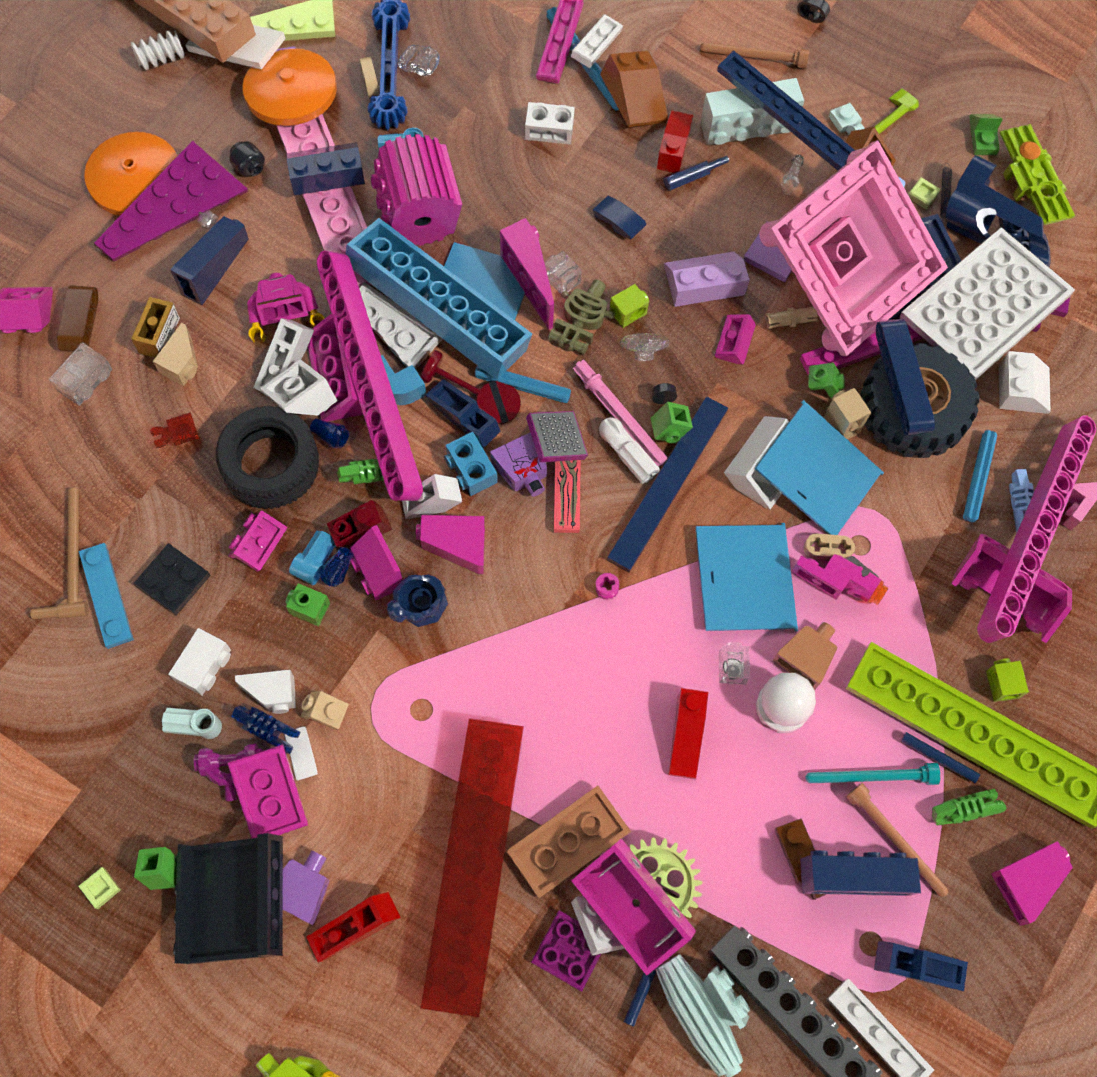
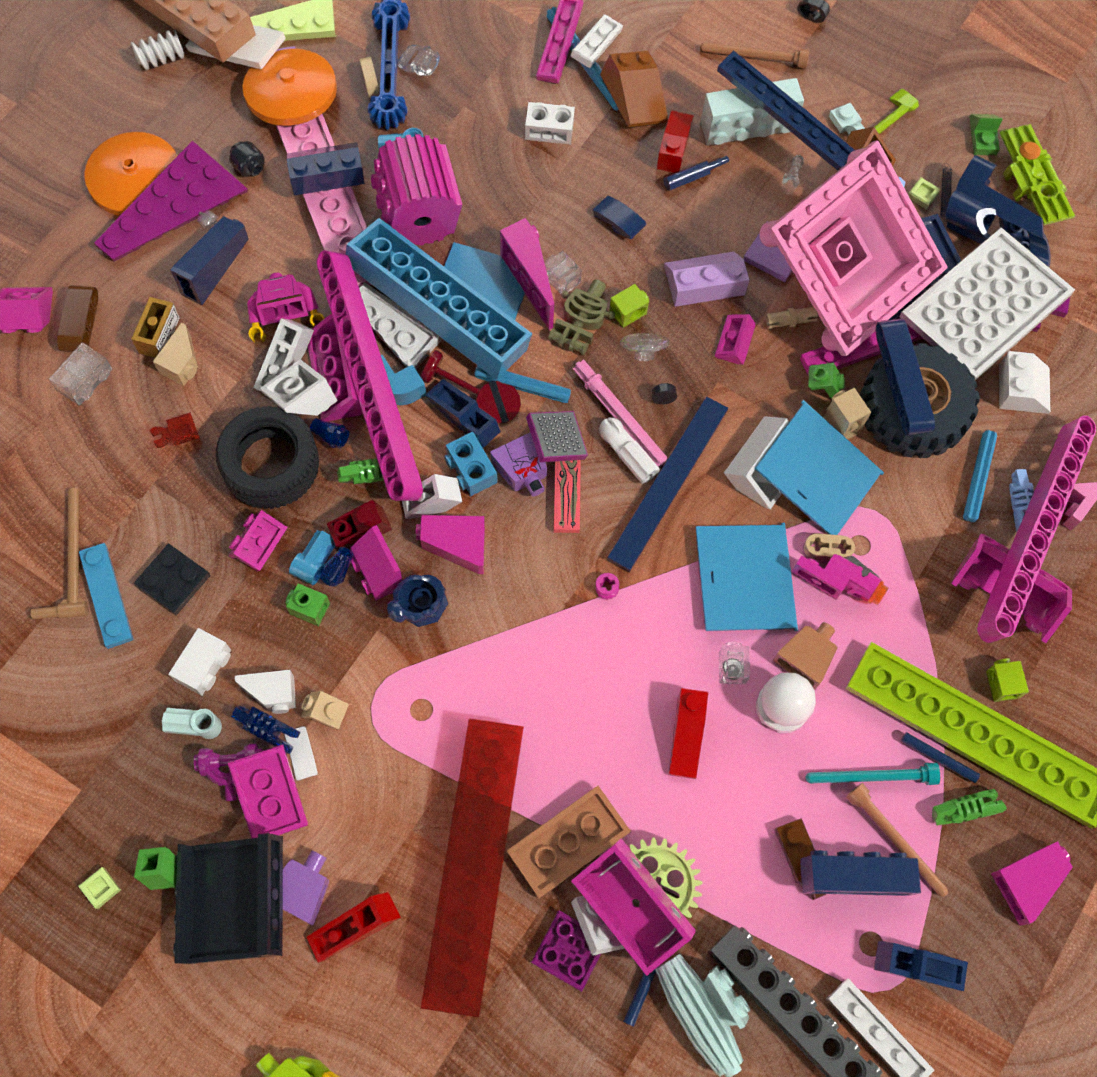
(671, 422): bright green brick -> none

